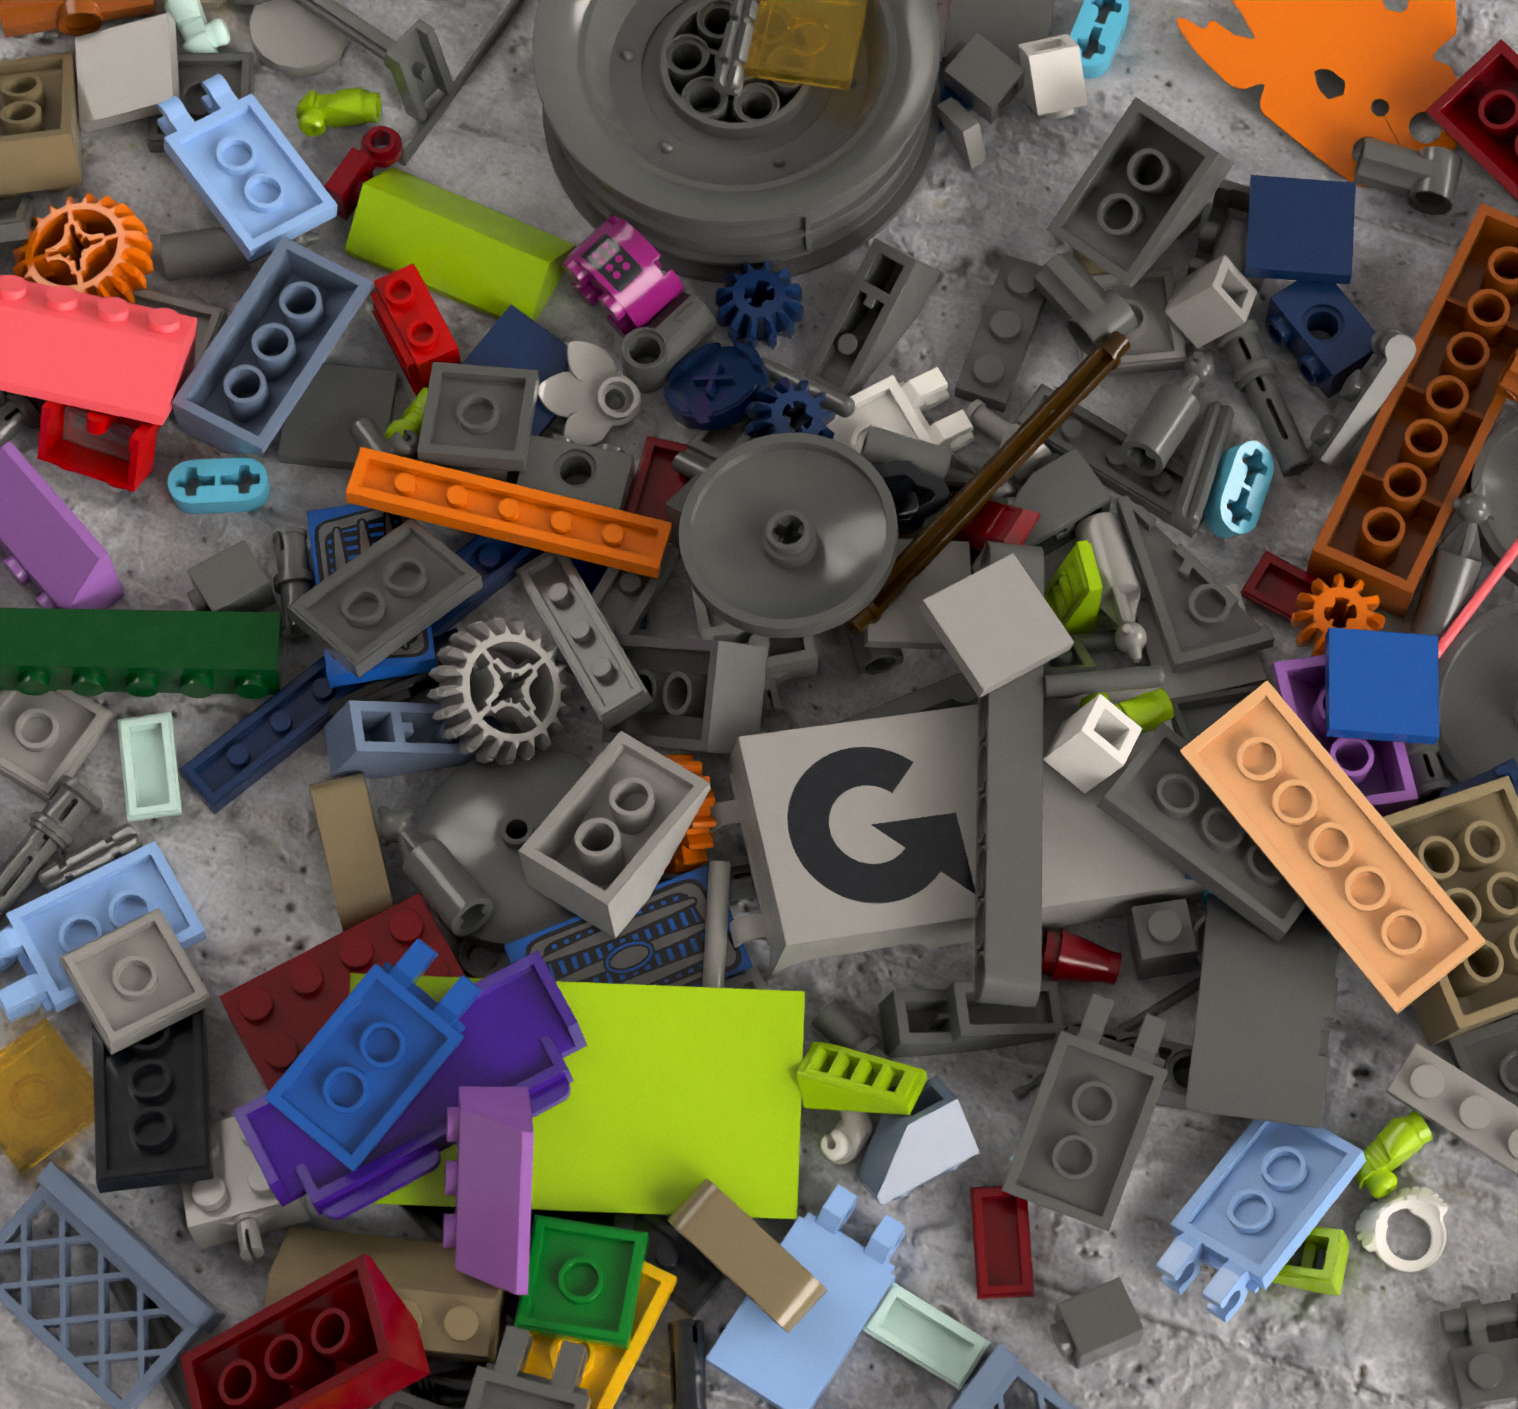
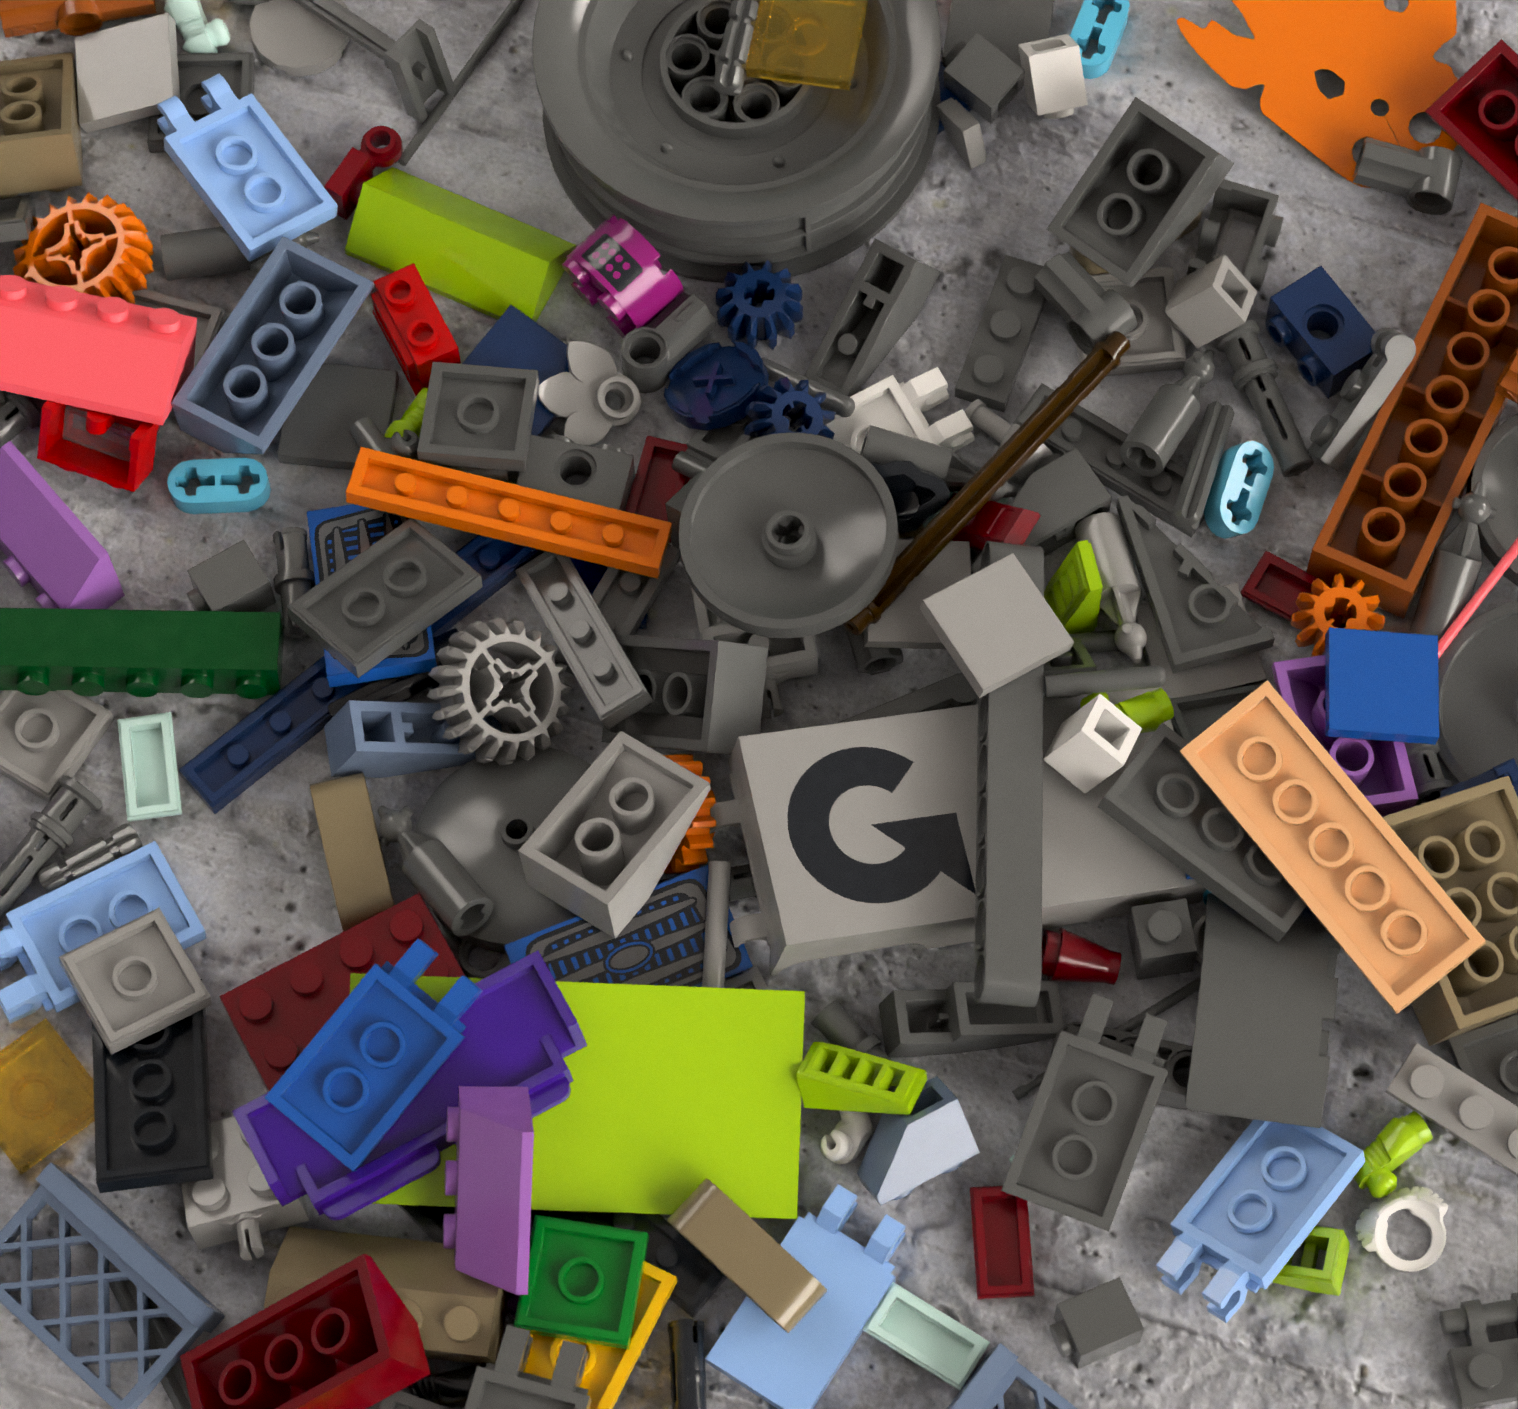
(337, 110): lime arm -> none
(1300, 229): dark blue tile -> none

